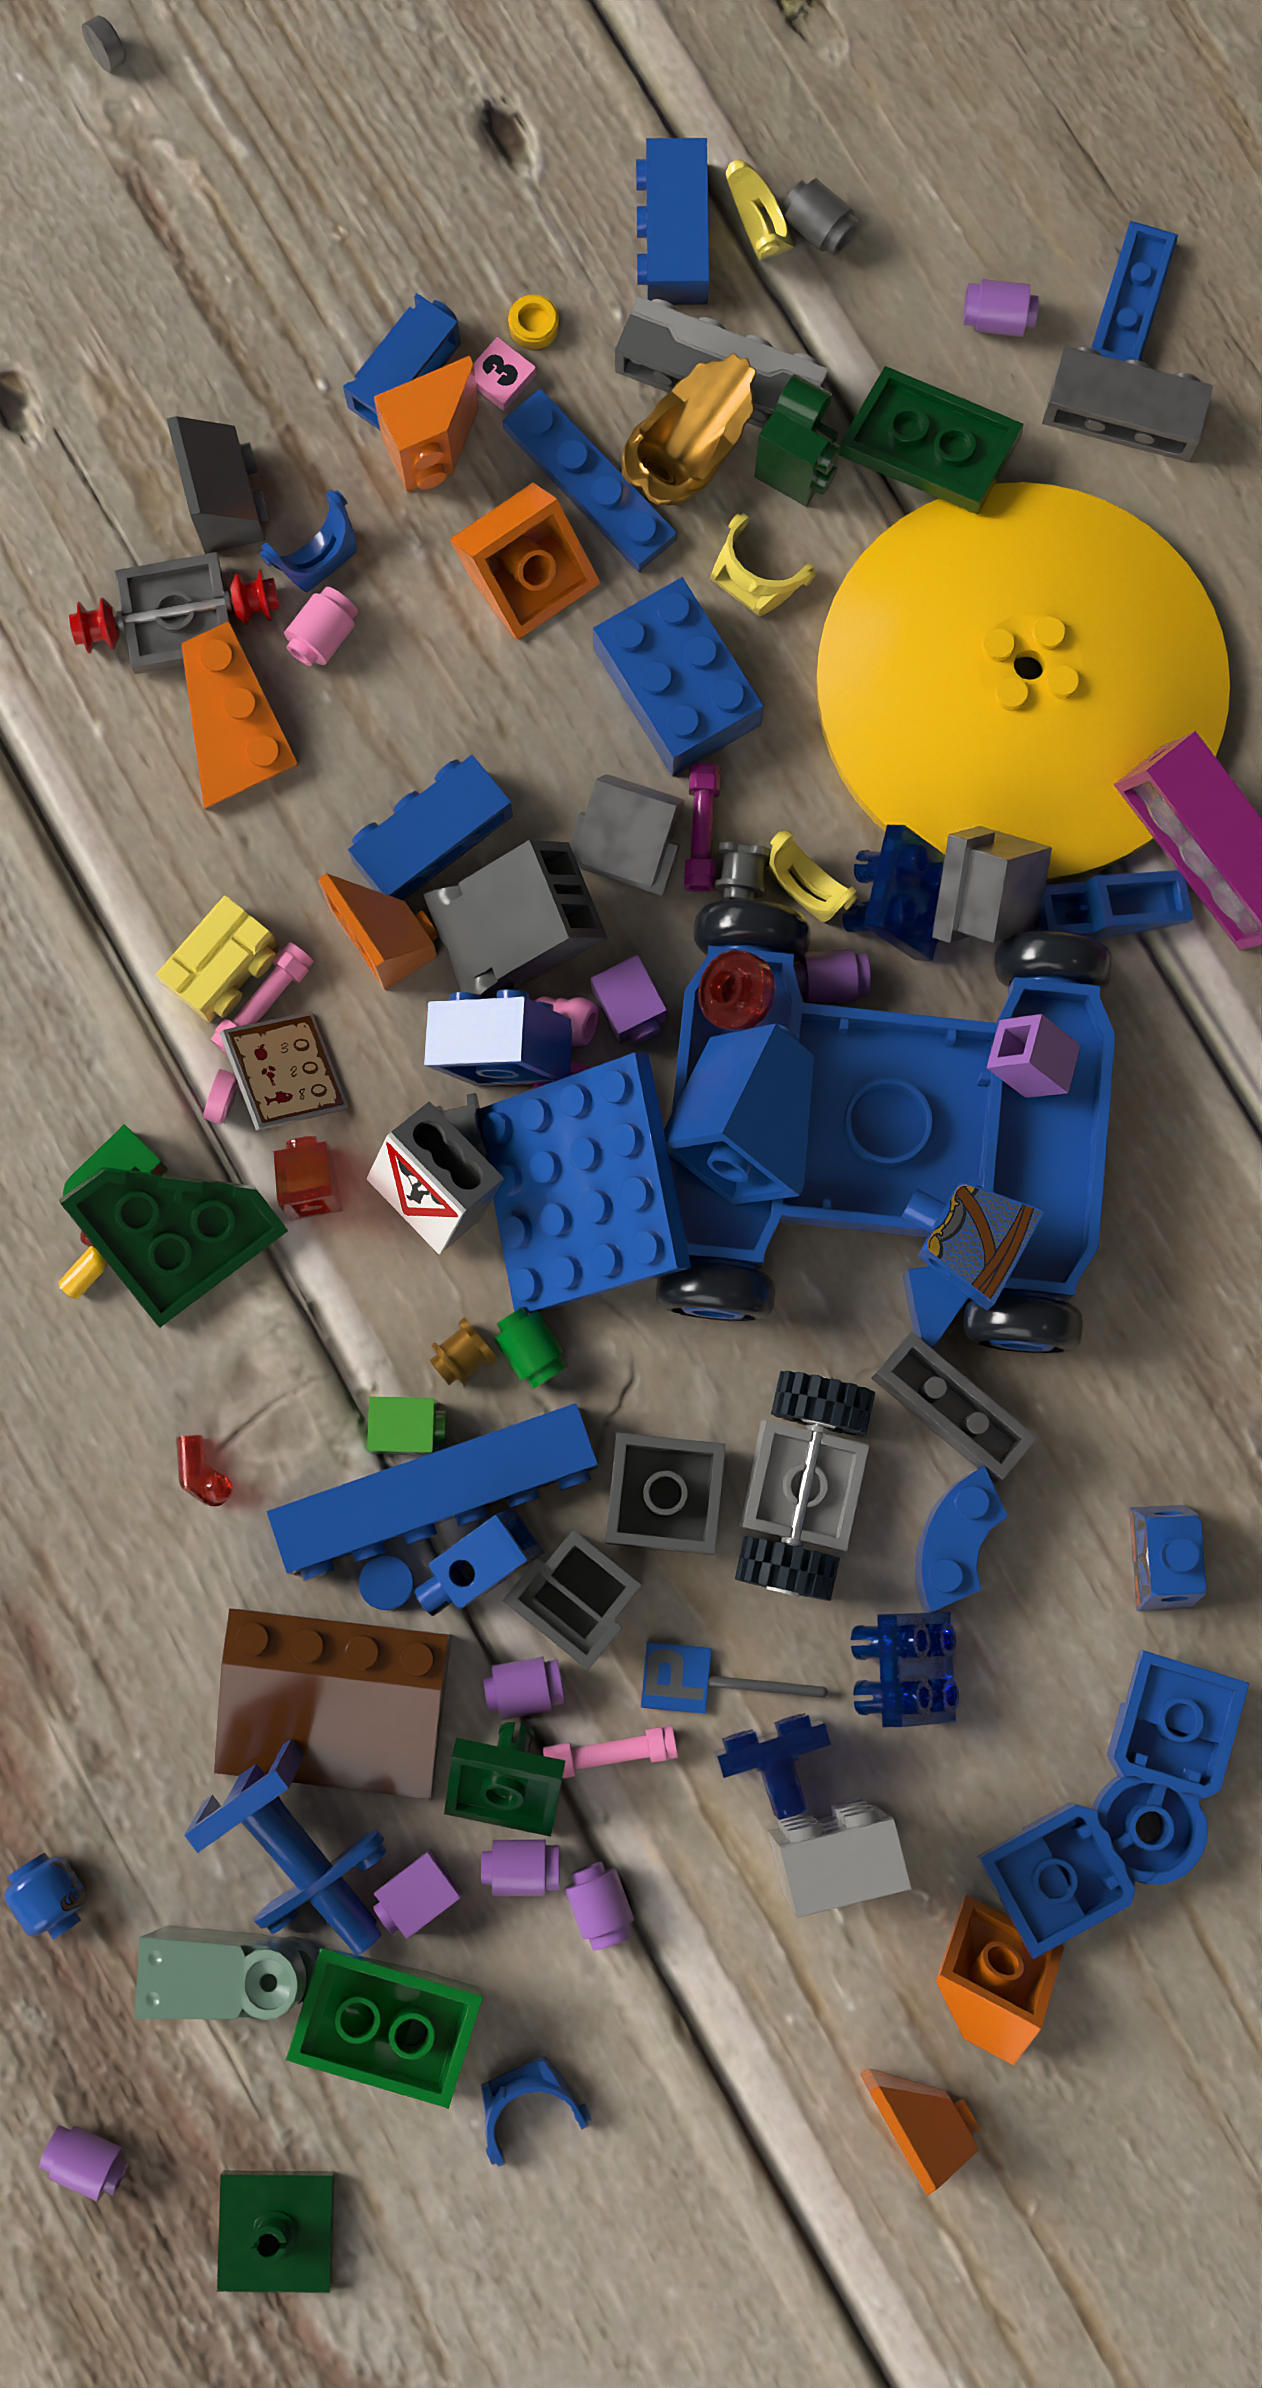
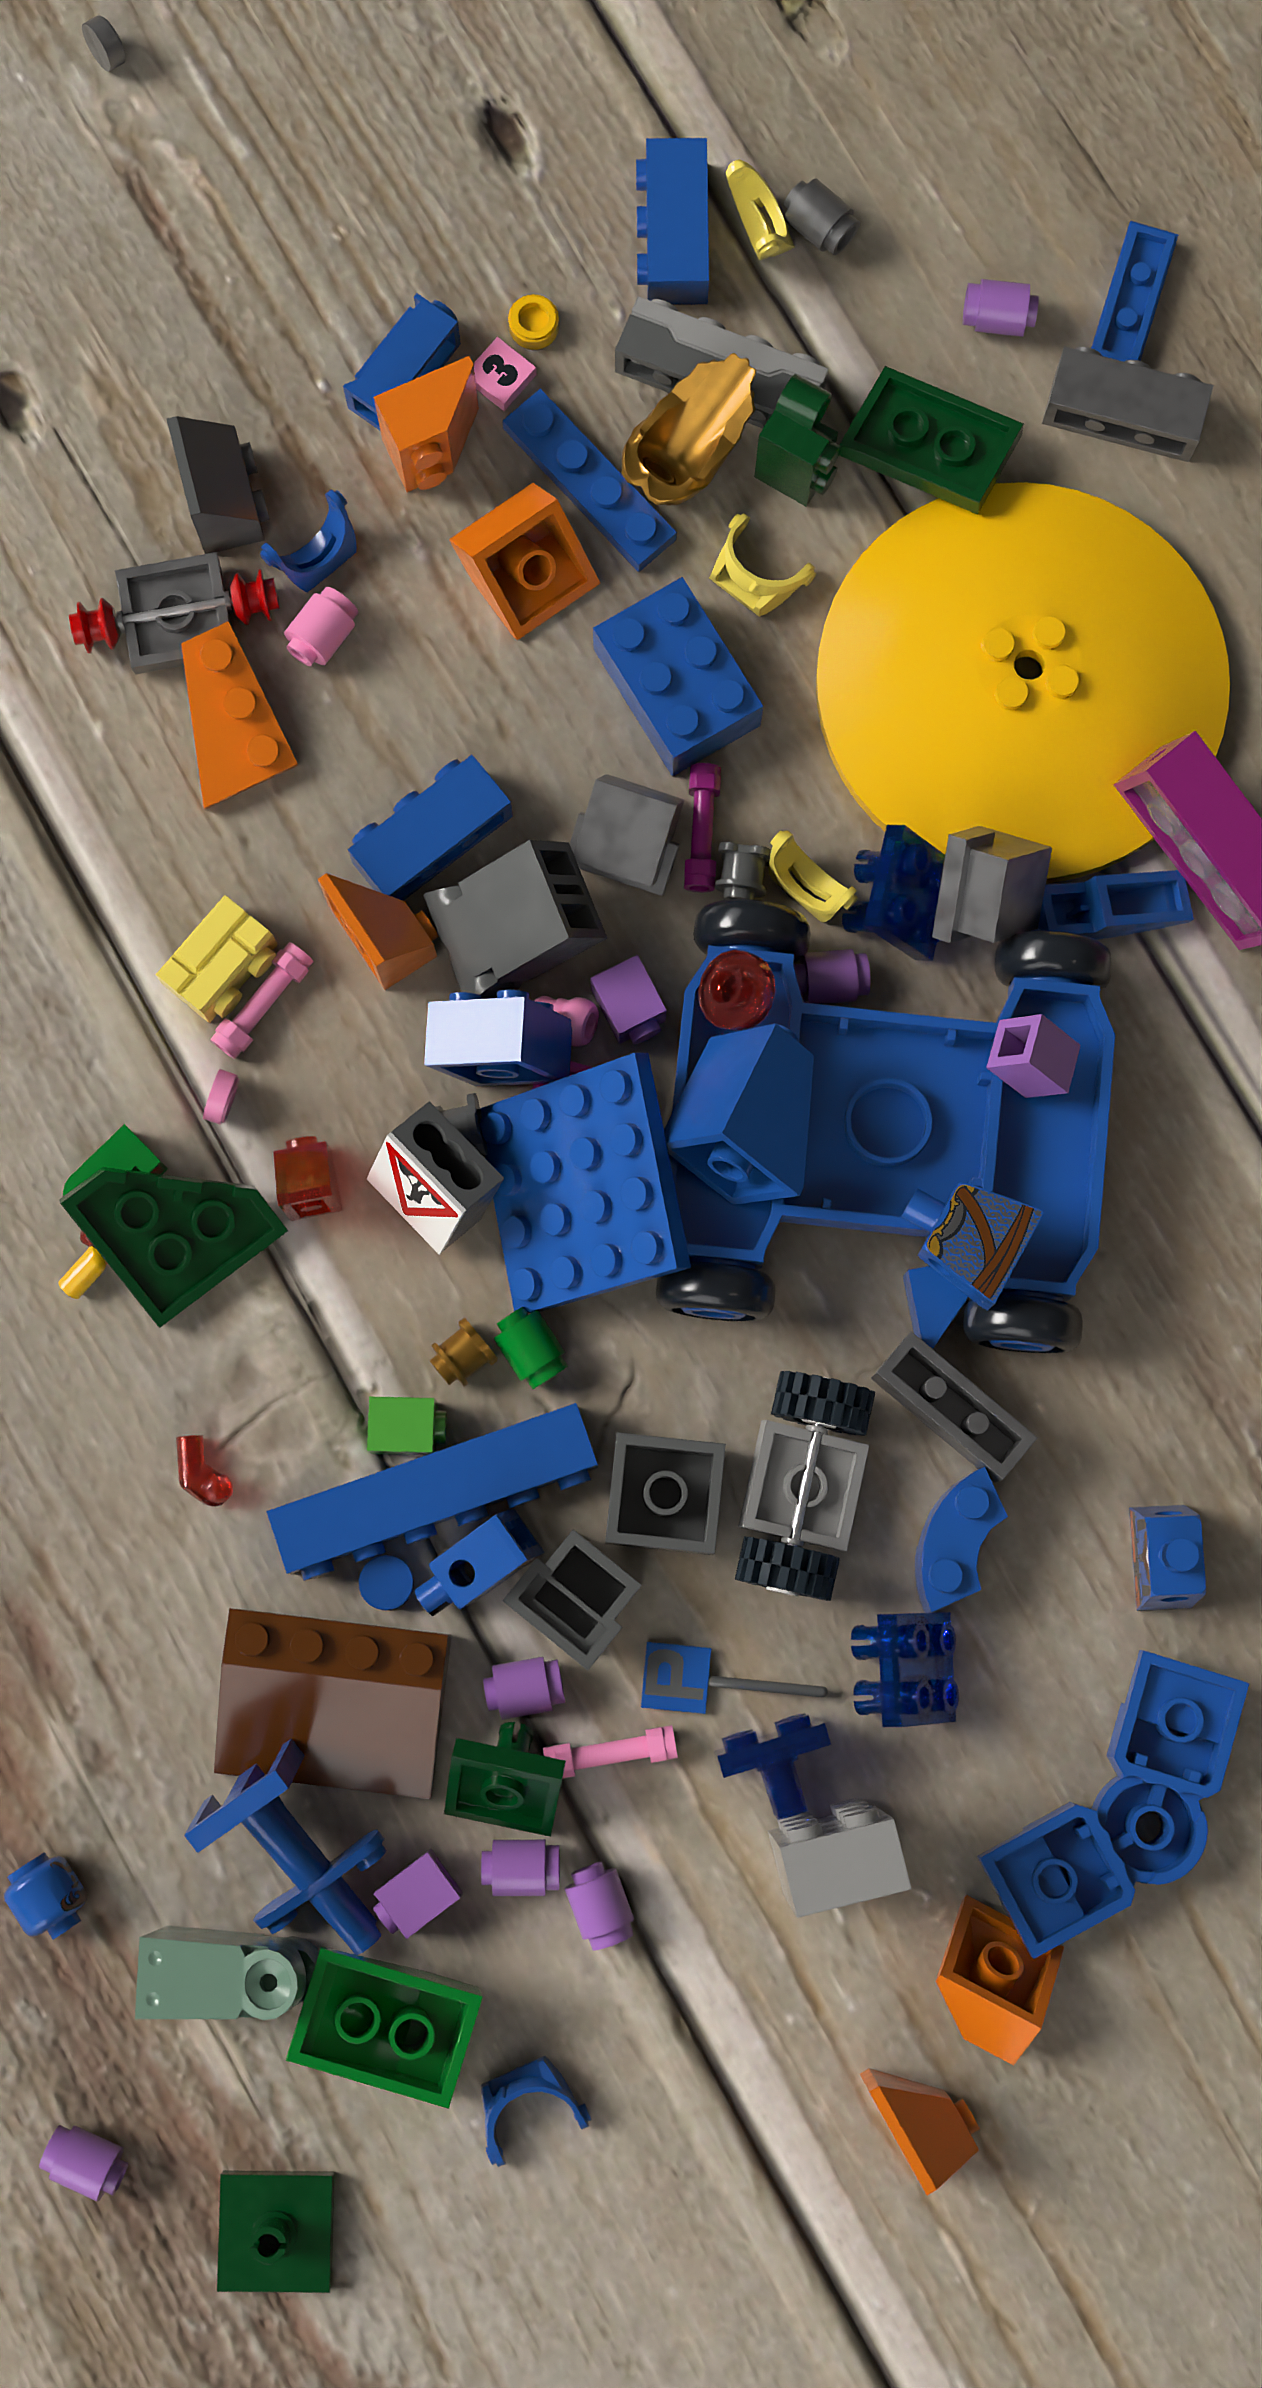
(283, 1070): piece -> none

